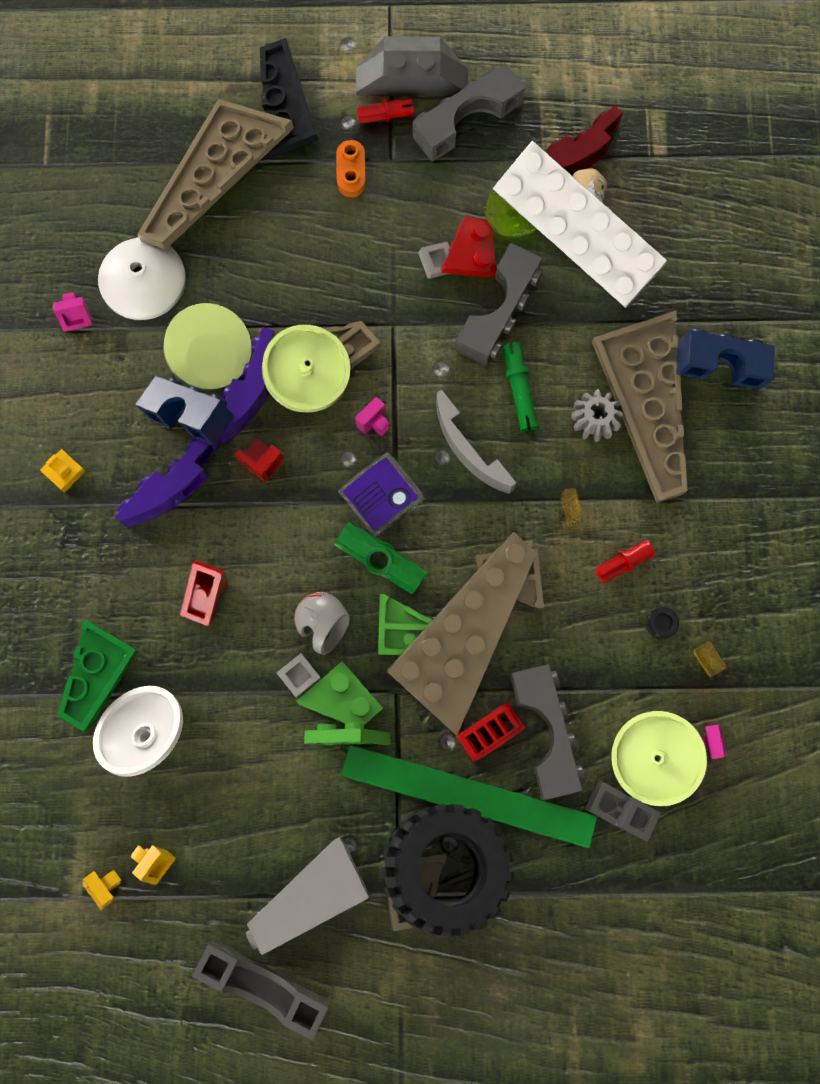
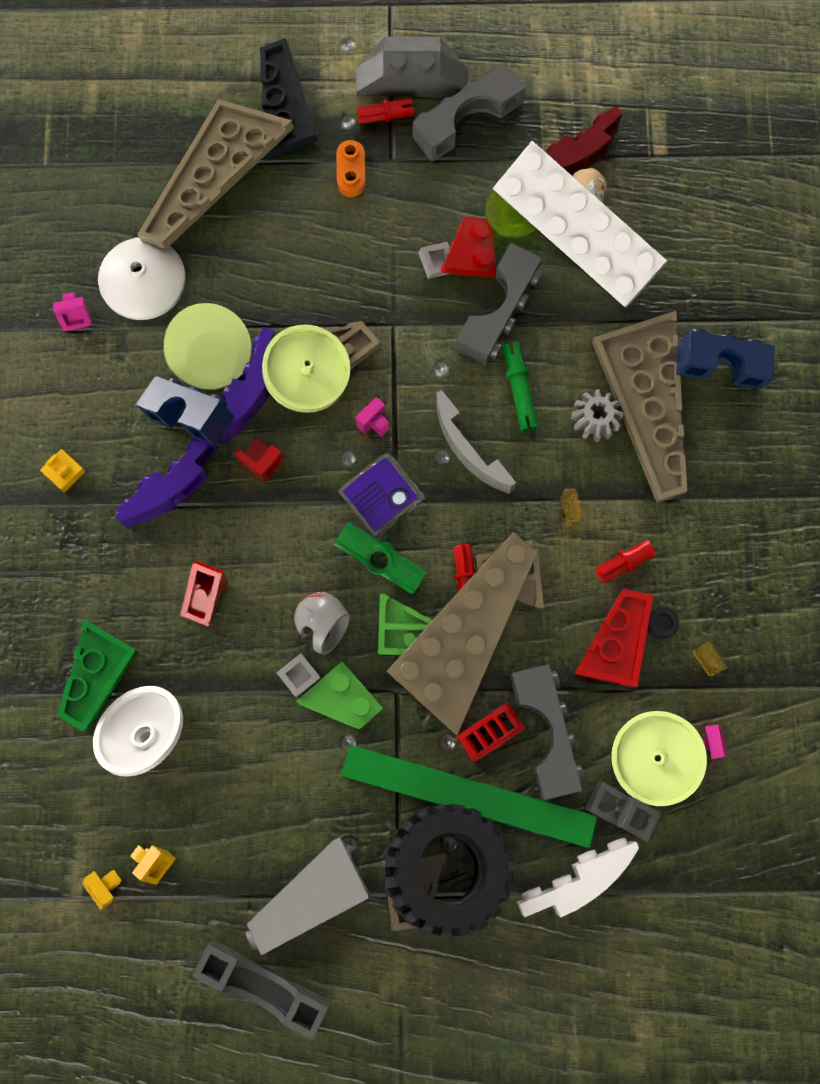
(352, 735): bright green wing -> none
(464, 564): none -> red axle
(593, 876): none -> white slope
(620, 642): none -> red wing

